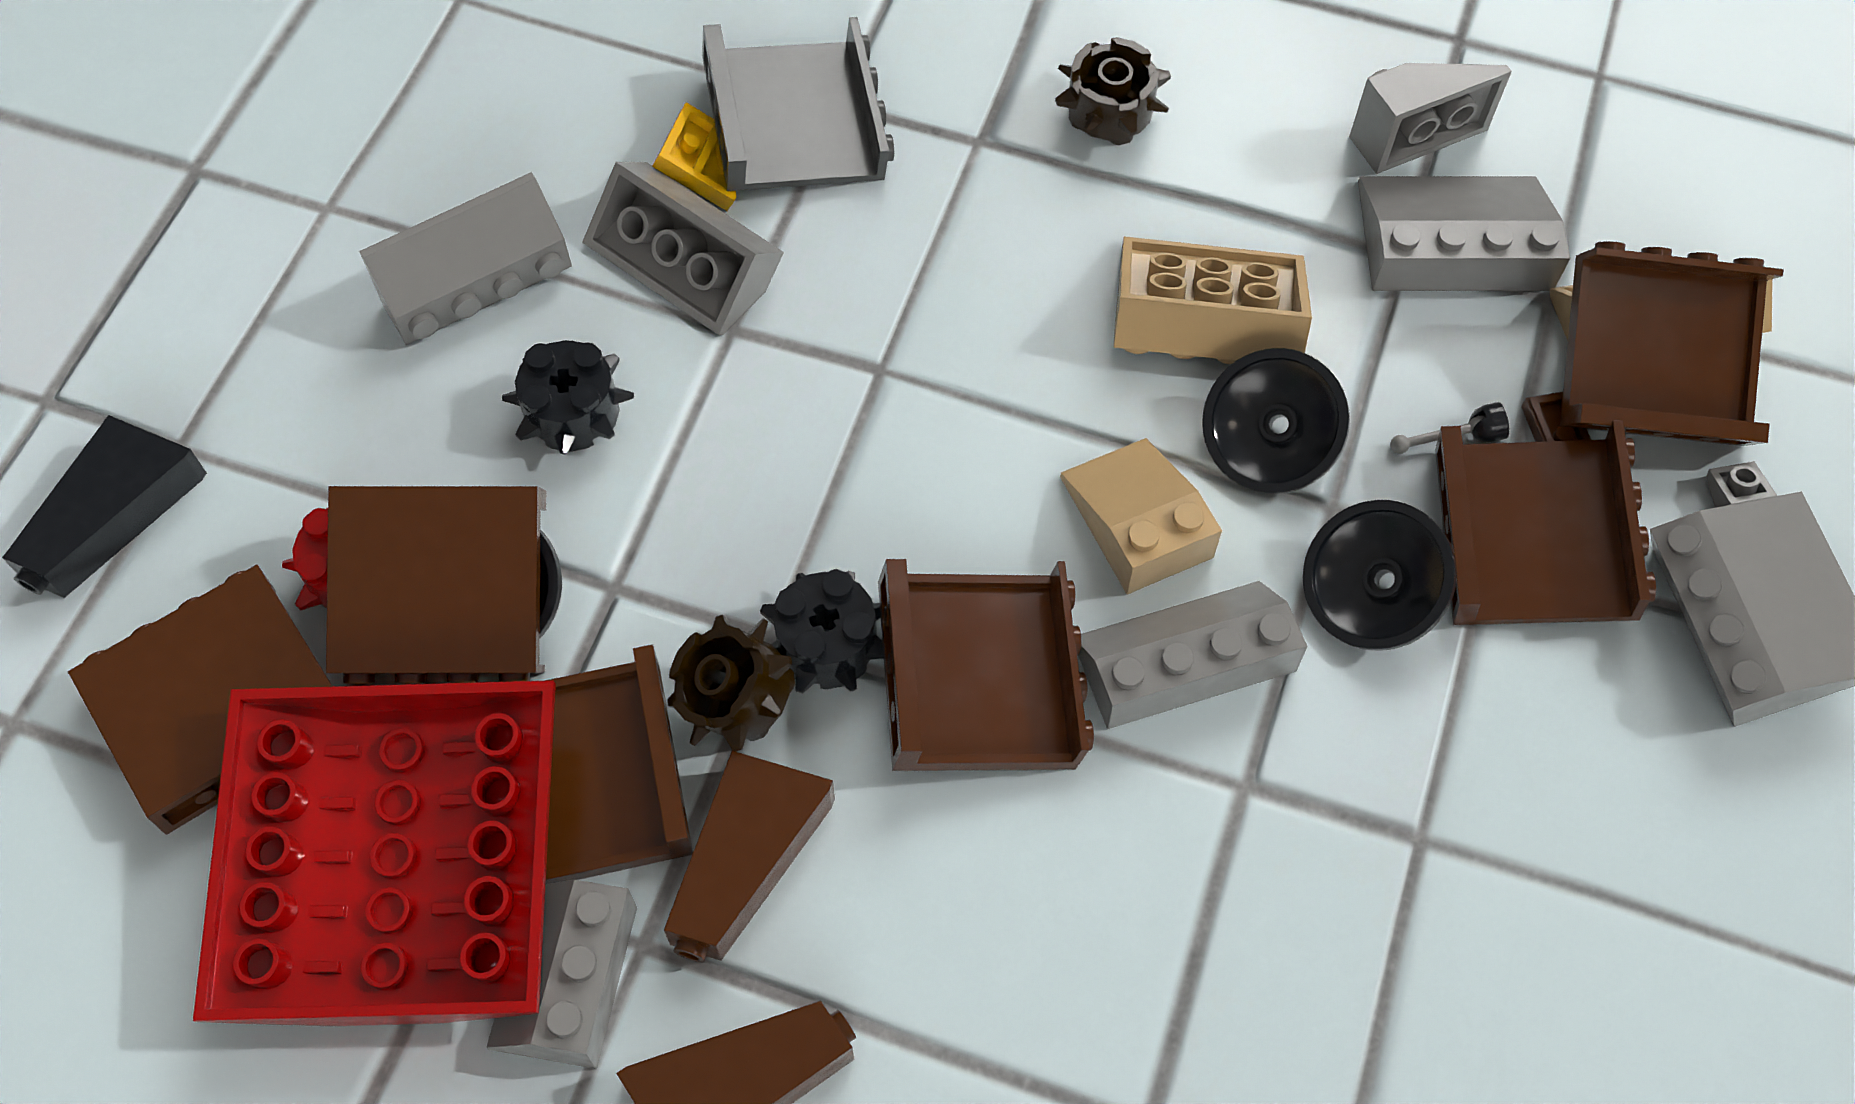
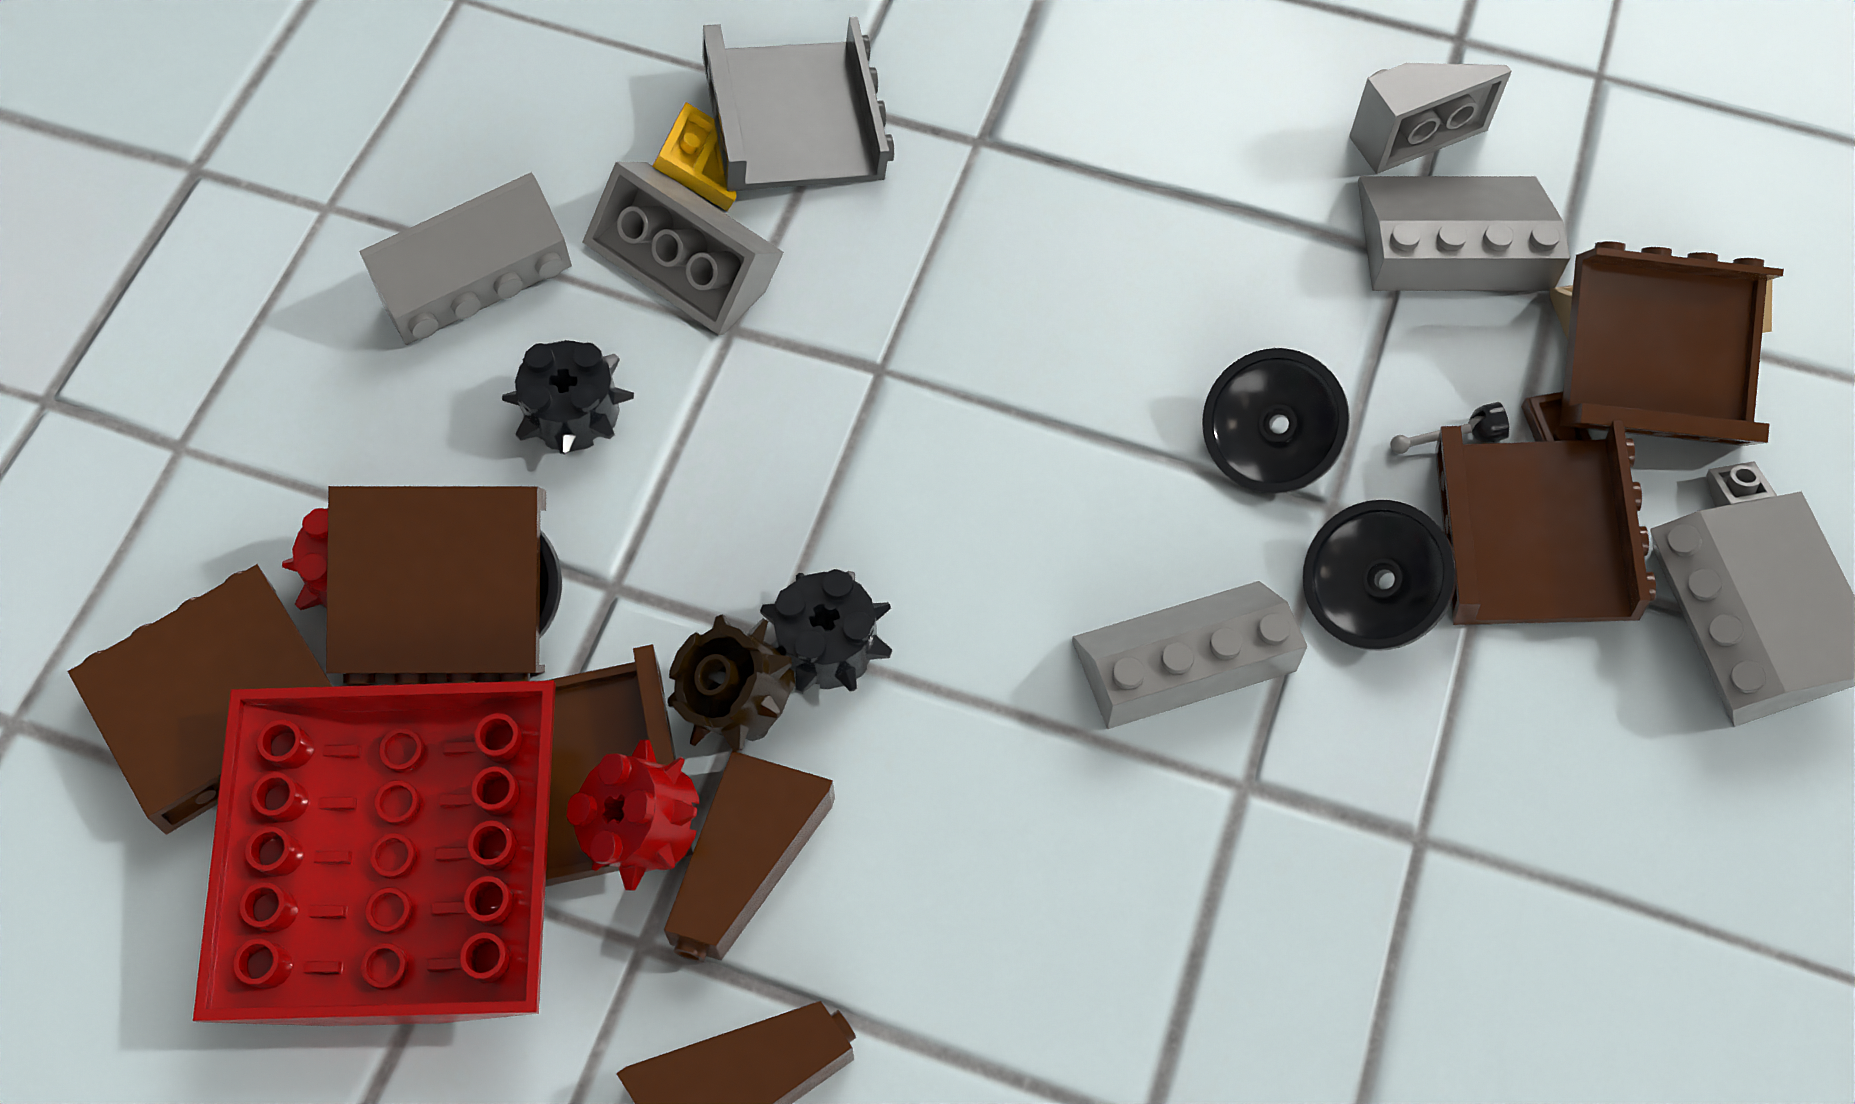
(101, 505): black slope -> none
(580, 972): light grey slope -> none
(634, 814): none -> red brick
(982, 671): reddish brown panel -> none
(1112, 90): dark brown brick -> none
(1143, 514): tan slope -> none
(1209, 300): tan slope -> none

